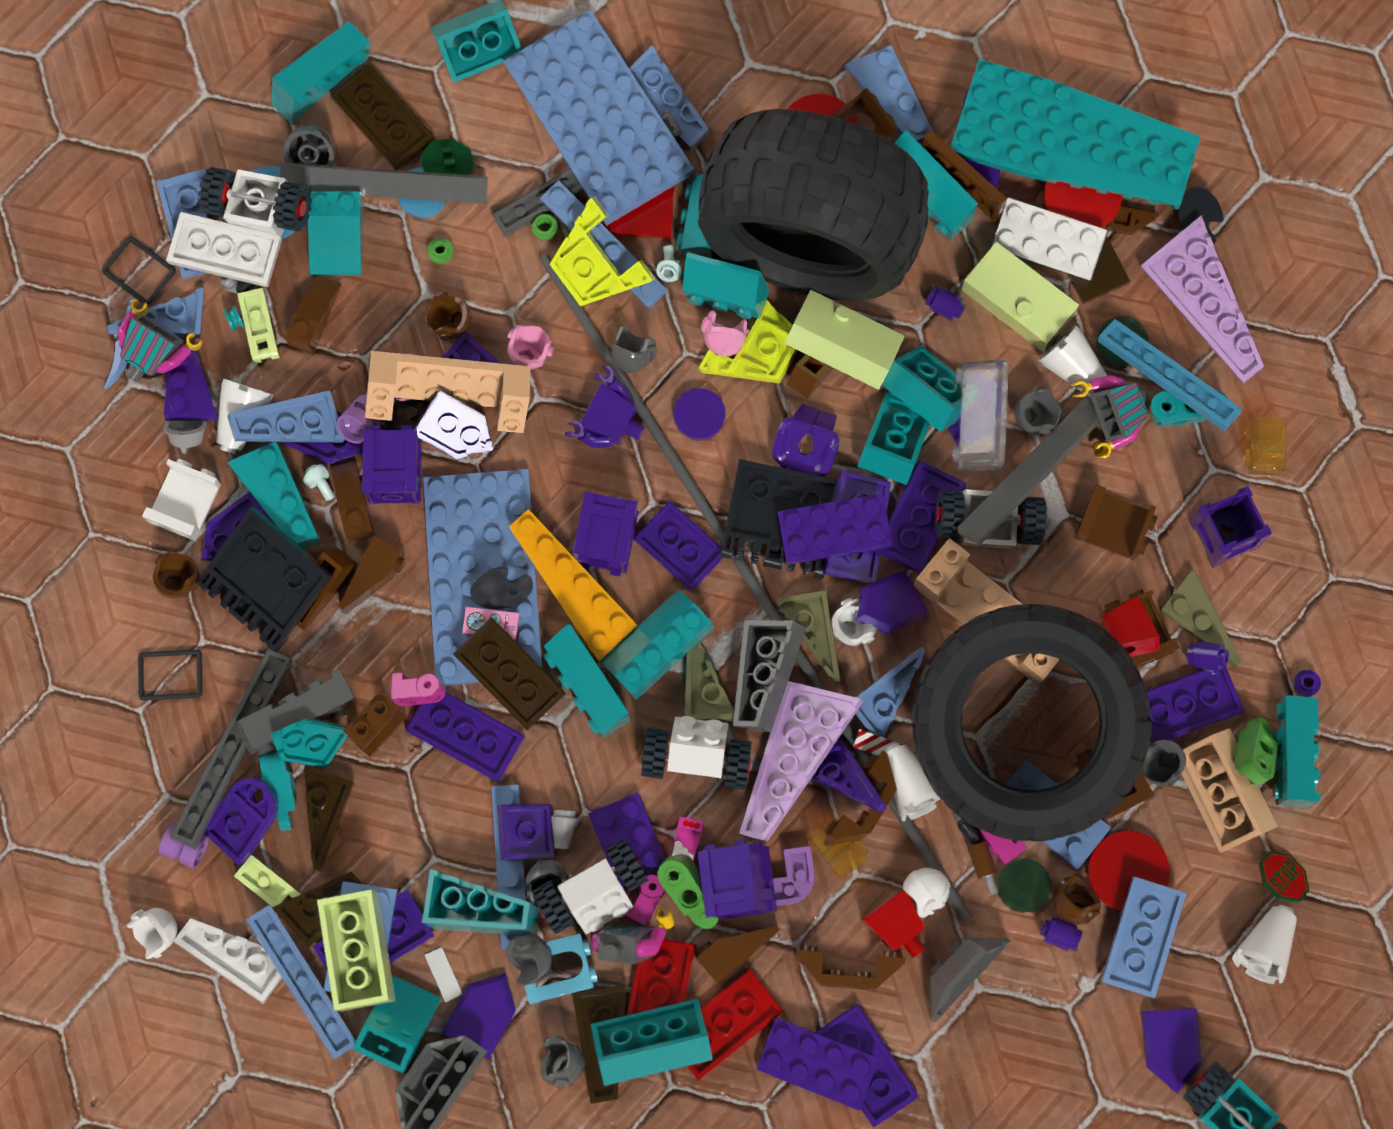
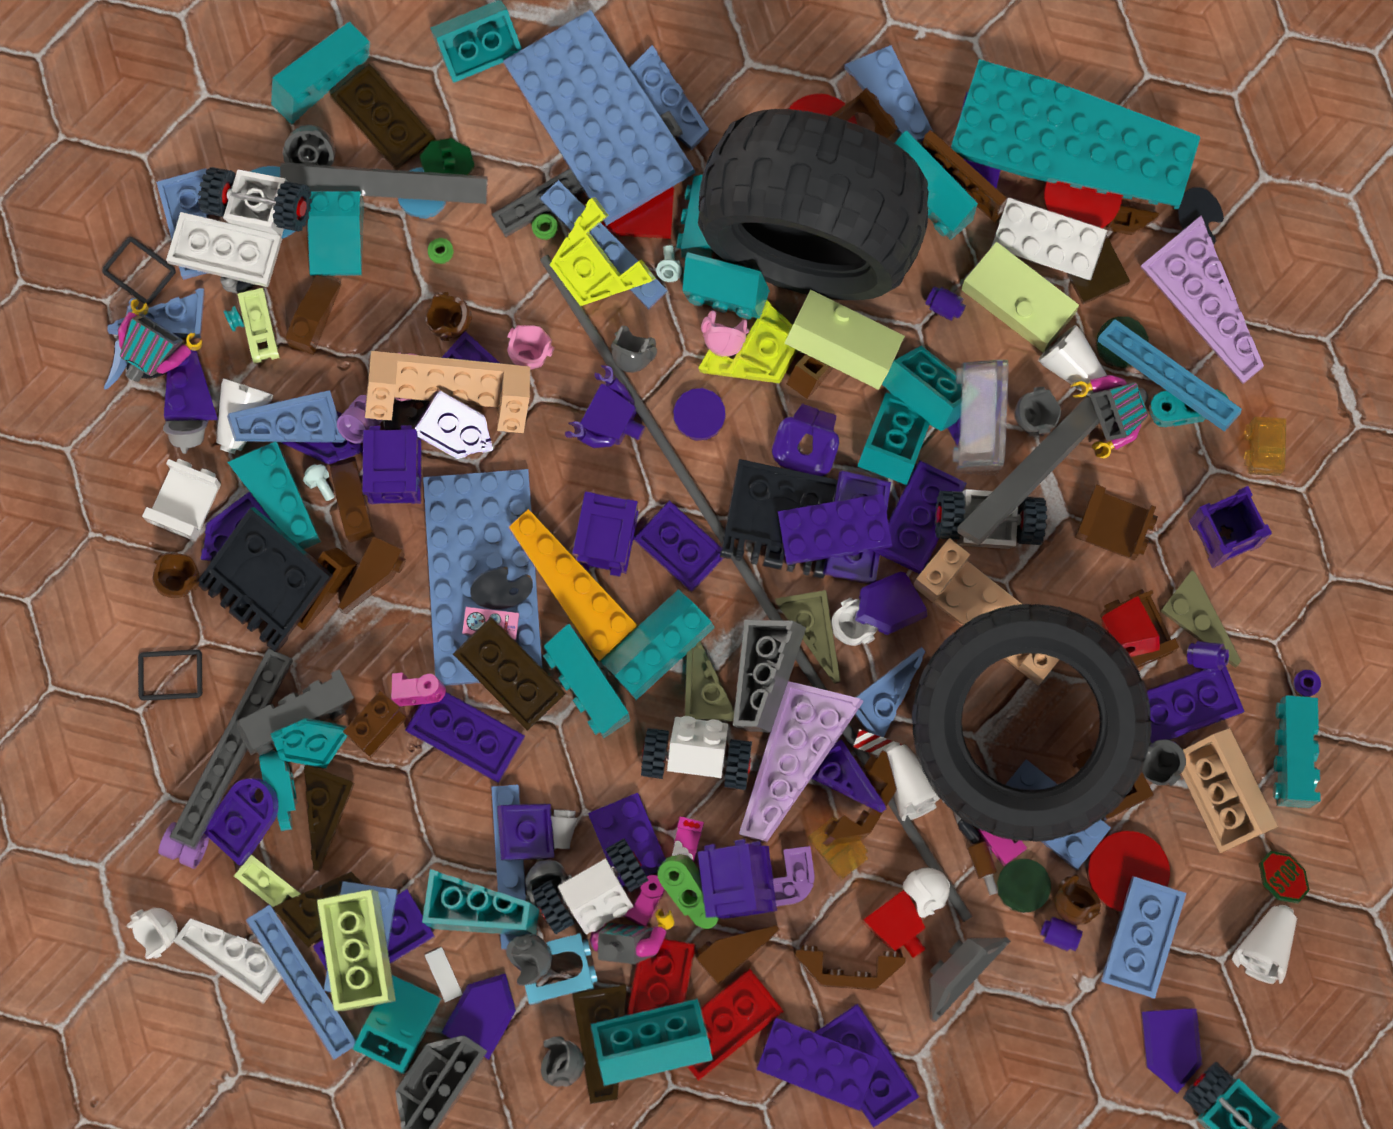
(1256, 752): bright green piece -> none

